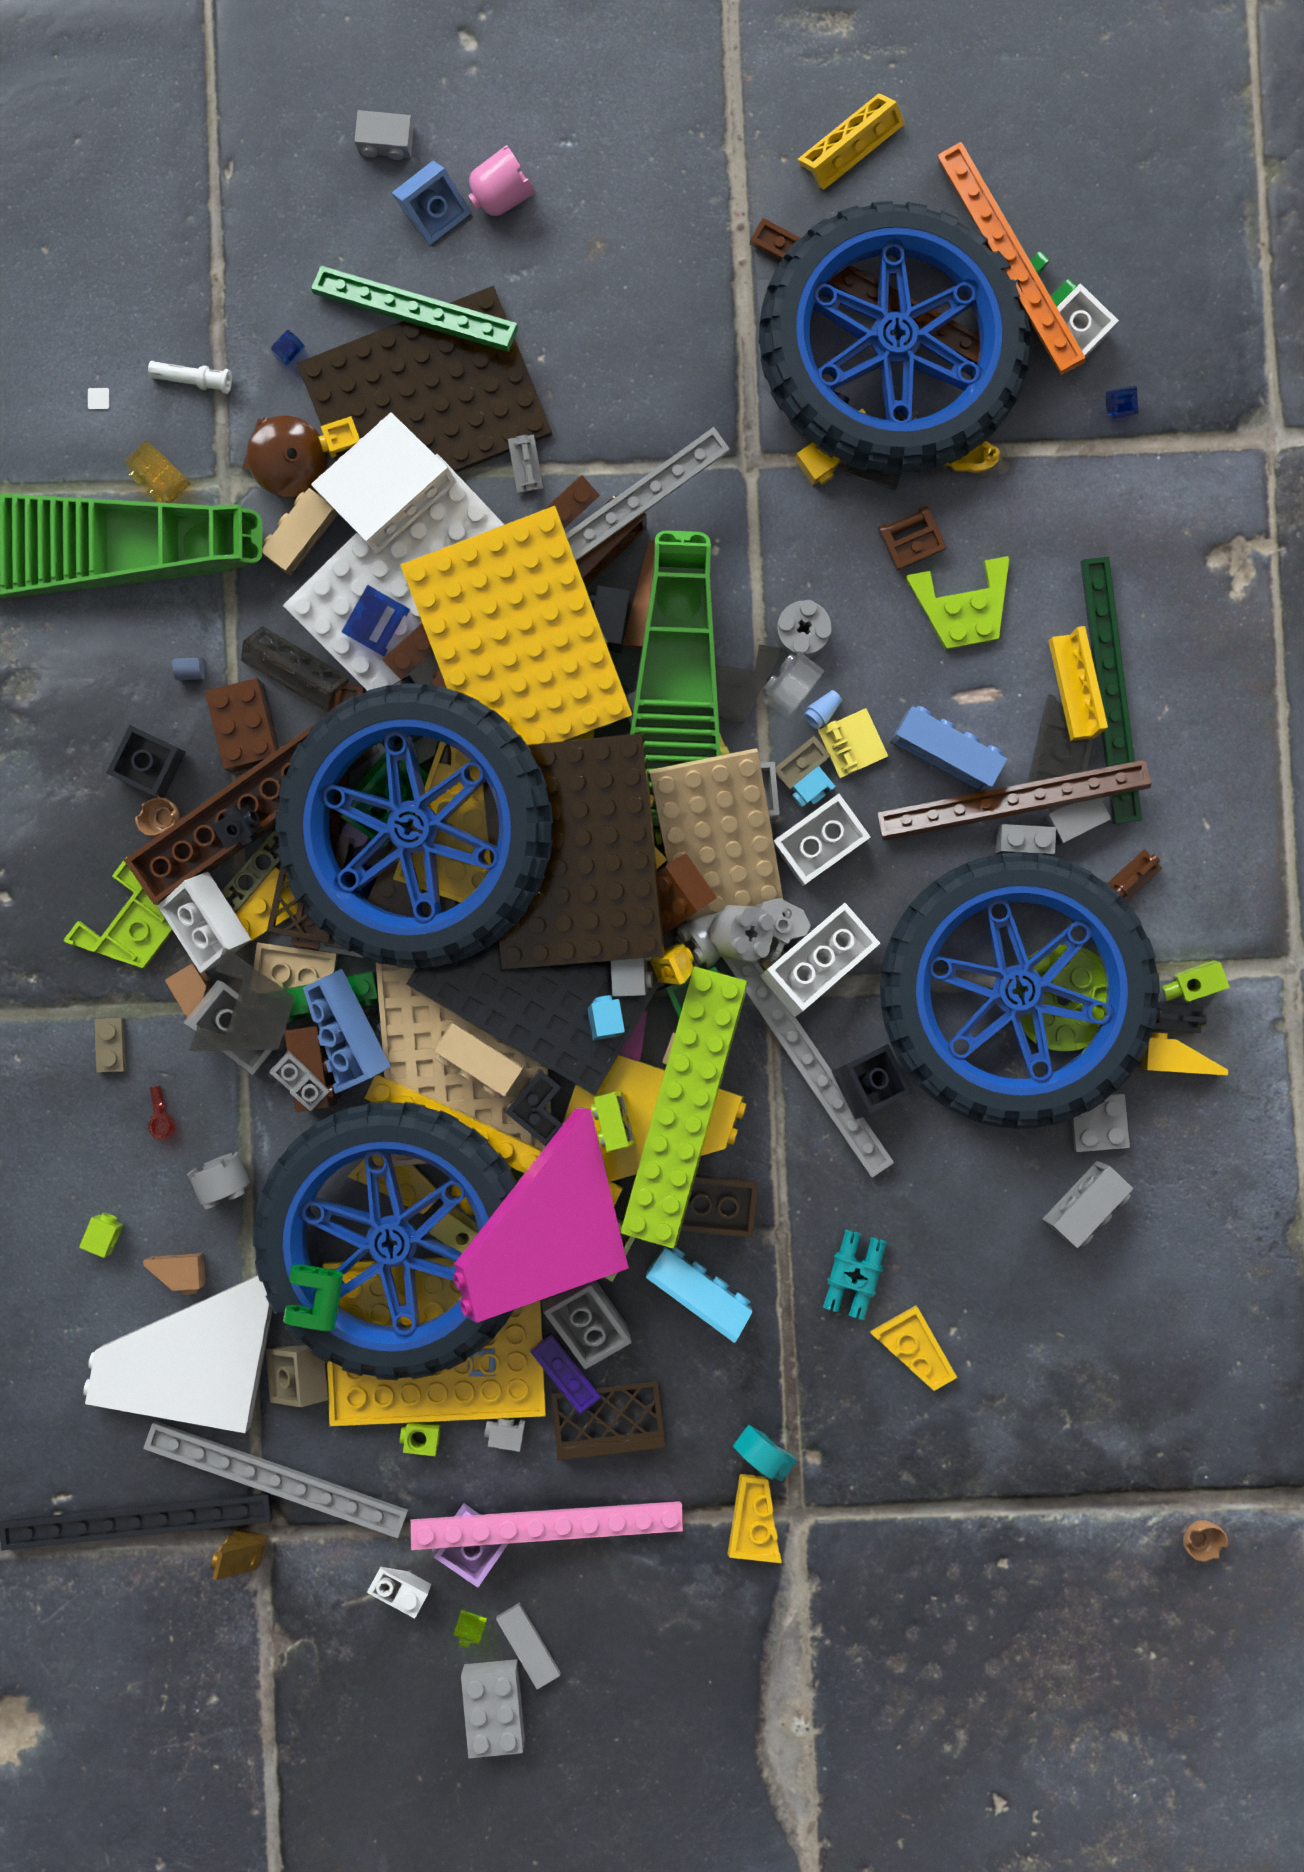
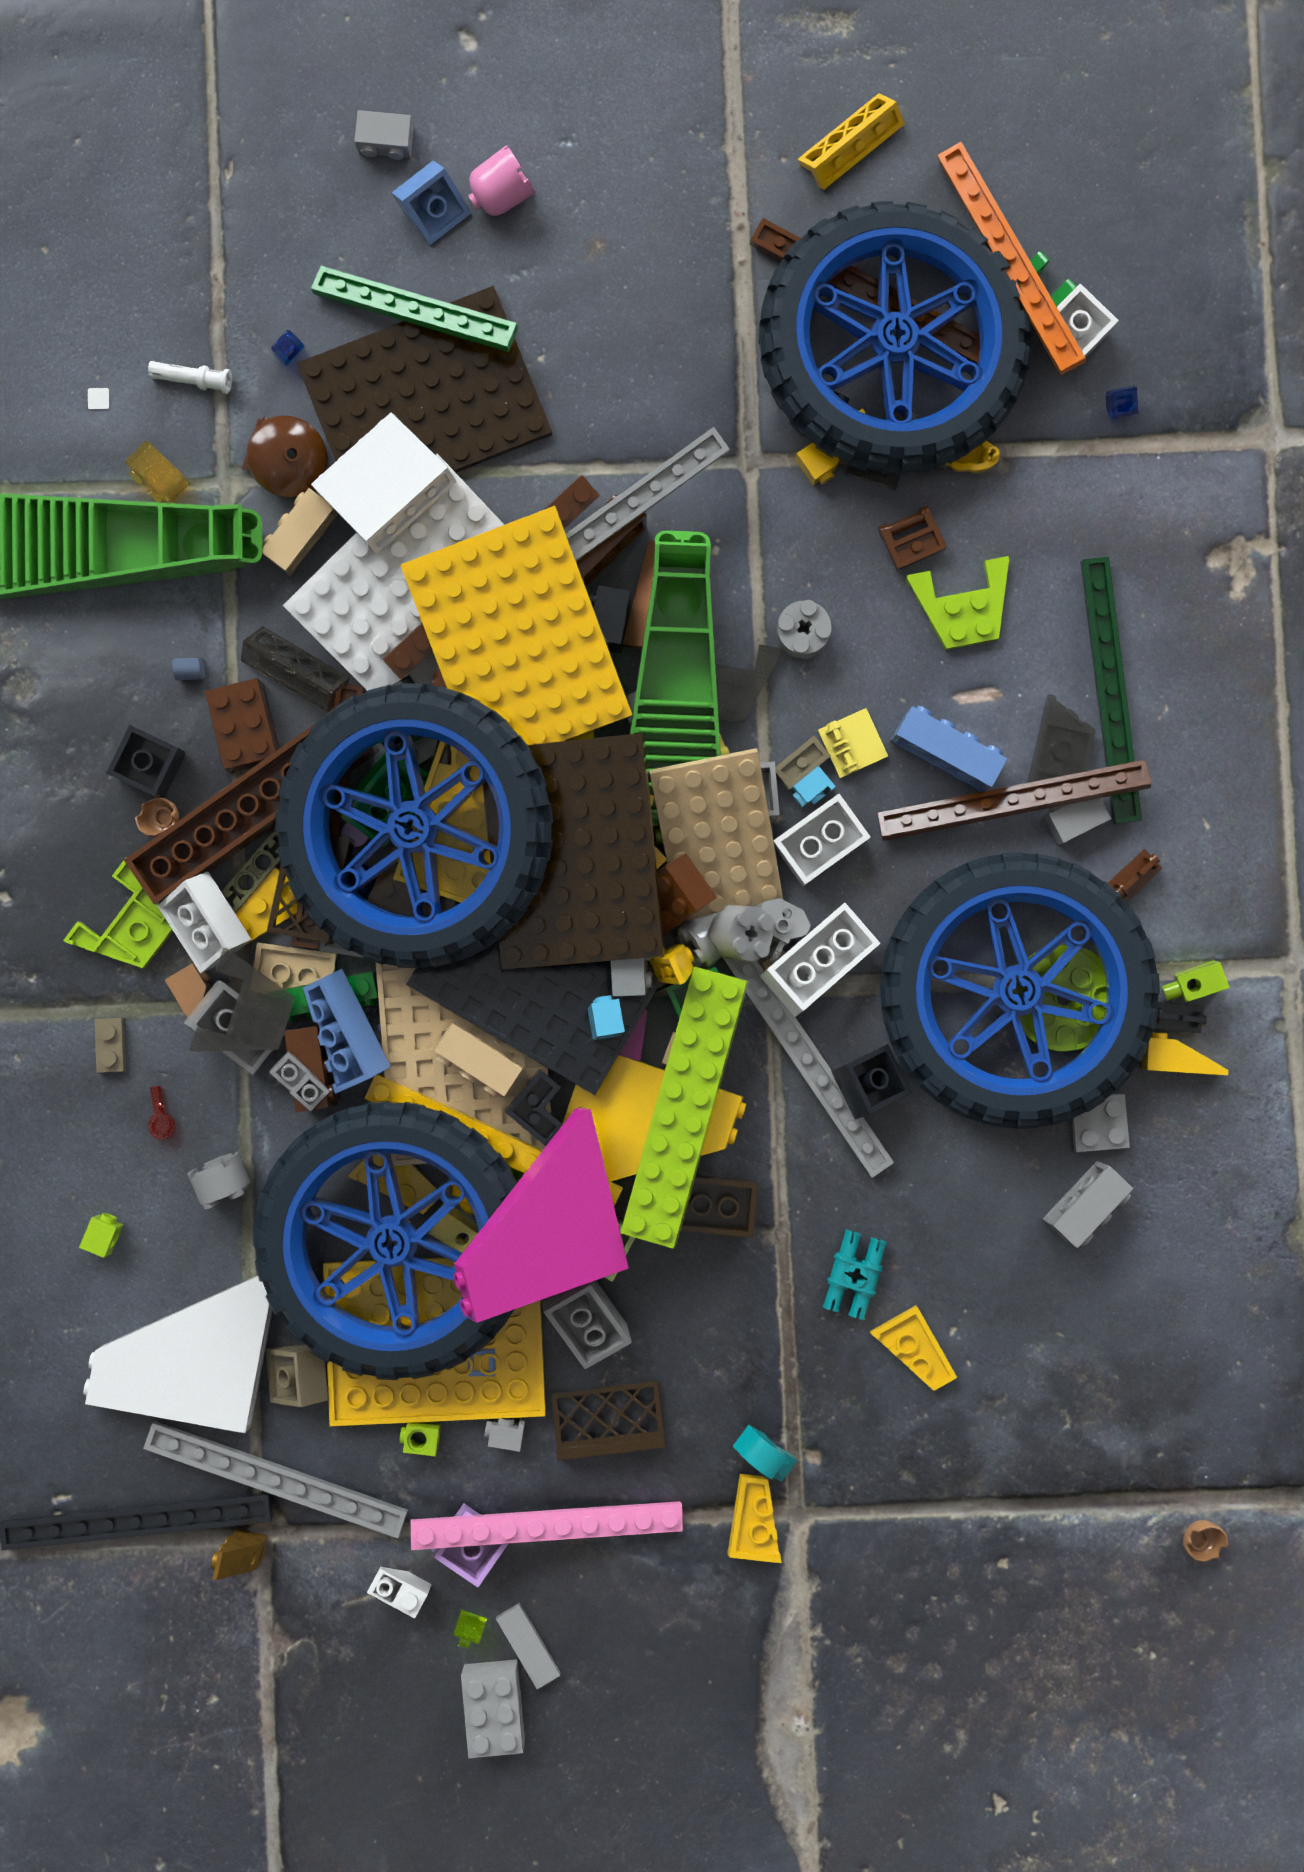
(179, 1271): medium nougat slope -> none
(237, 826): black brick -> none
(326, 1300): green connector -> none
(338, 436): yellow bracket -> none
(367, 615): clear blue plate -> none
(525, 463): light grey hinge -> none
(565, 1373): dark purple tile -> none
(614, 1121): lime piece -> none
(700, 1292): medium azure slope -> none
(793, 685): clear brick -> none
(821, 711): light blue cone -> none
(1025, 839): light grey brick -> none
(1078, 685): yellow fence -> none

